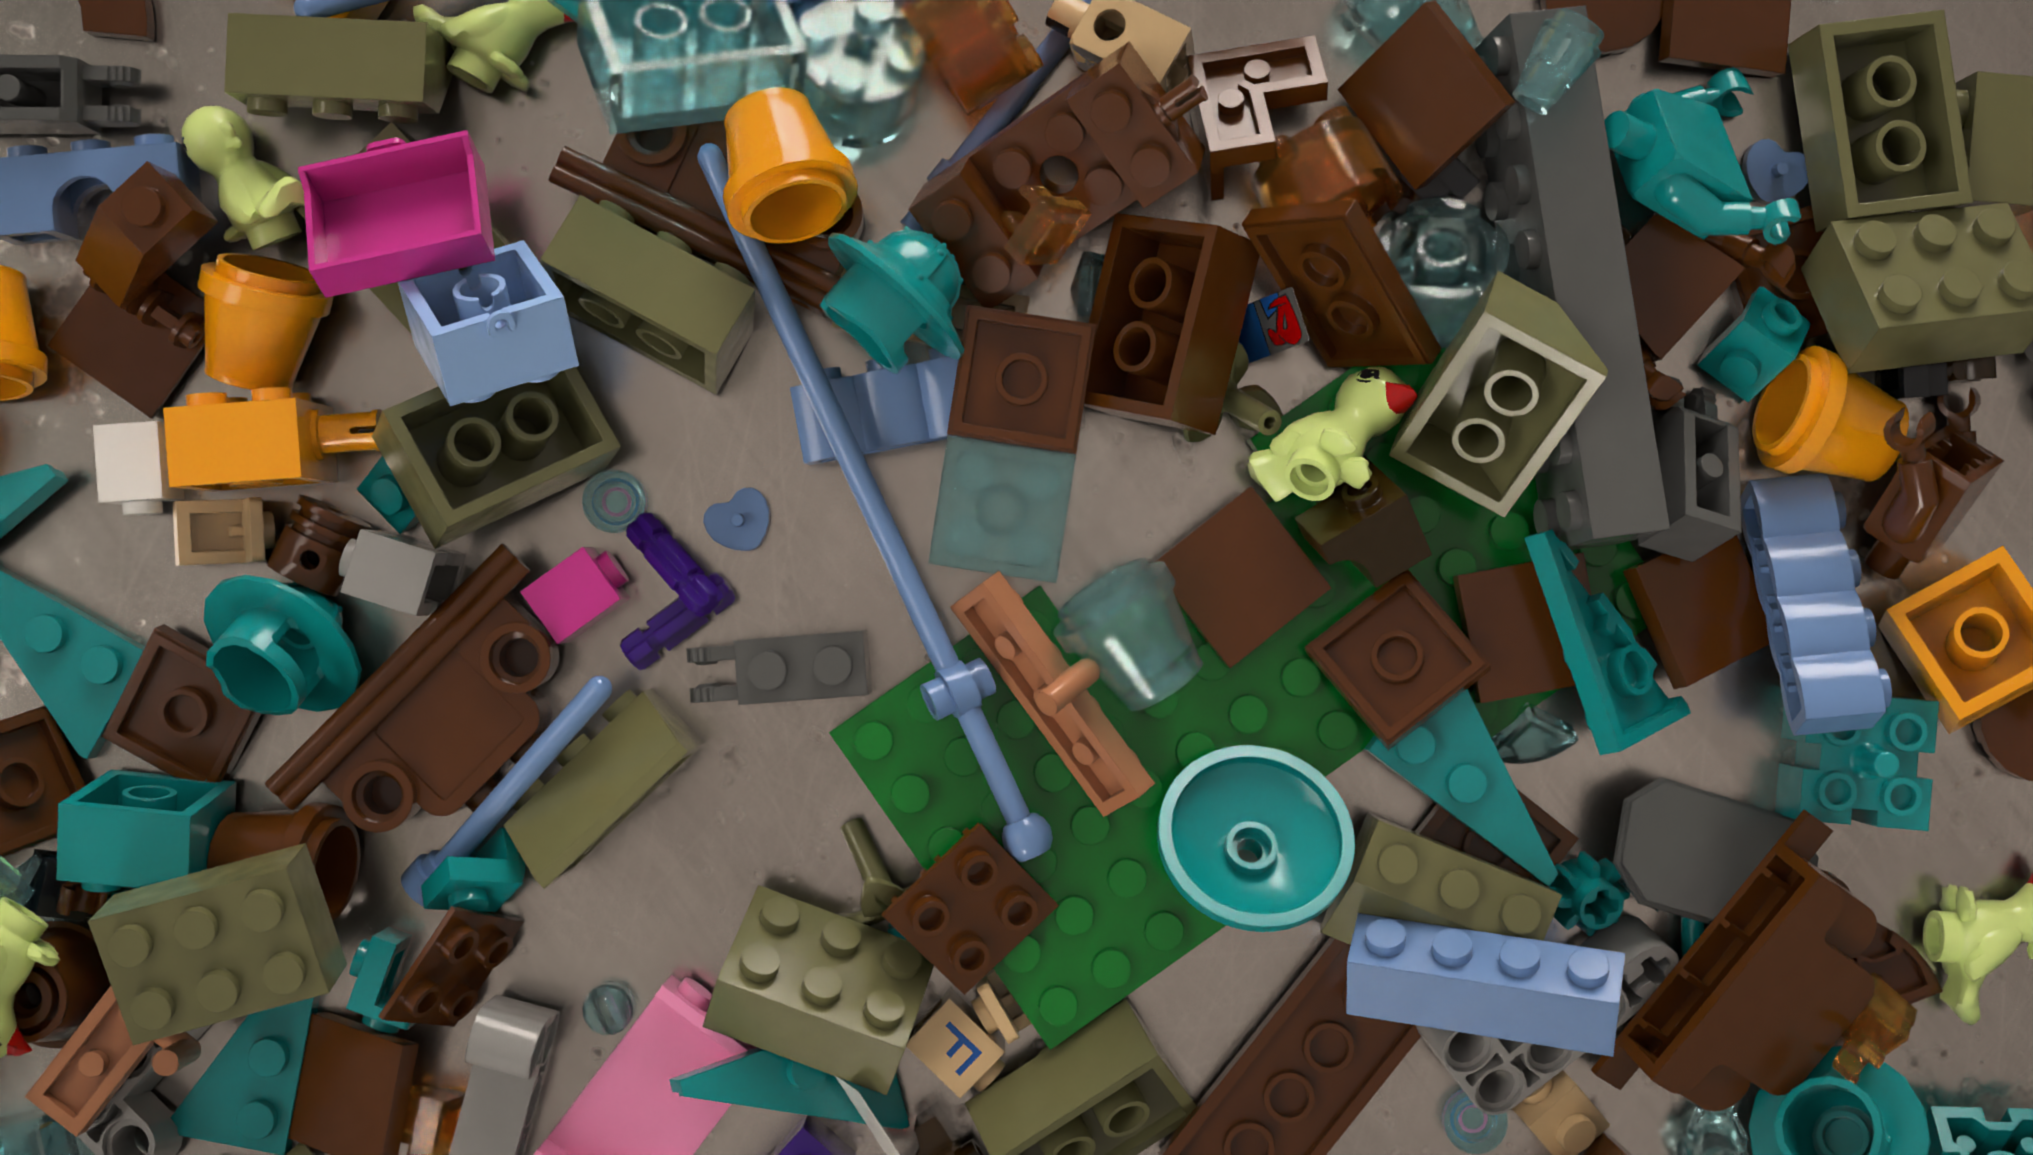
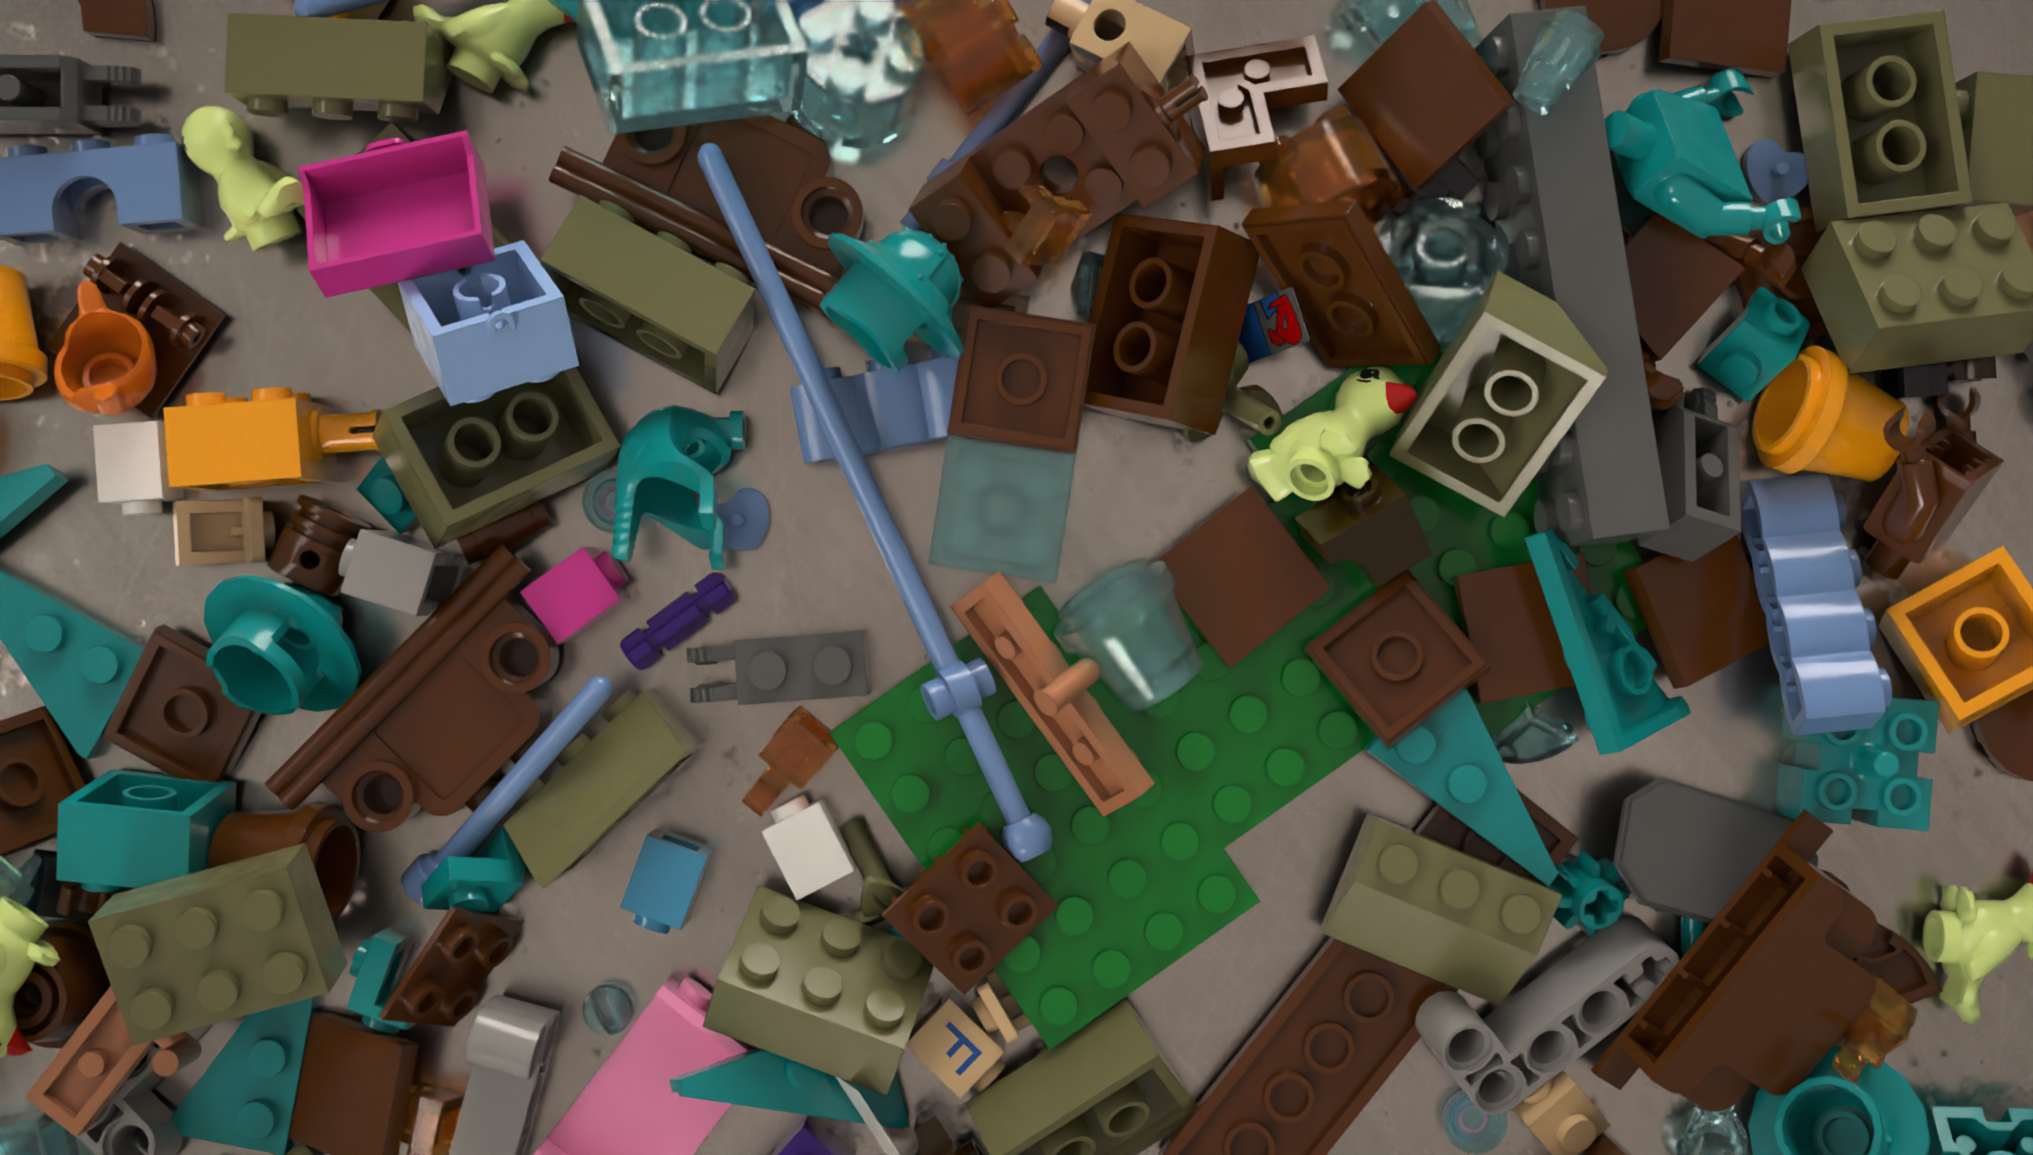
(104, 358): none -> orange hair
(142, 232): reddish brown slope -> none
(258, 319): light orange piece -> none
(508, 530): none -> reddish brown cone
(660, 469): none -> teal piece
(666, 881): none -> dark azure brick
(674, 565): dark purple axle -> none
(783, 169): light orange piece -> none
(794, 756): none -> clear orange piece
(808, 845): none -> white brick
(1263, 805): teal dish -> none
(1485, 984): medium blue brick -> none

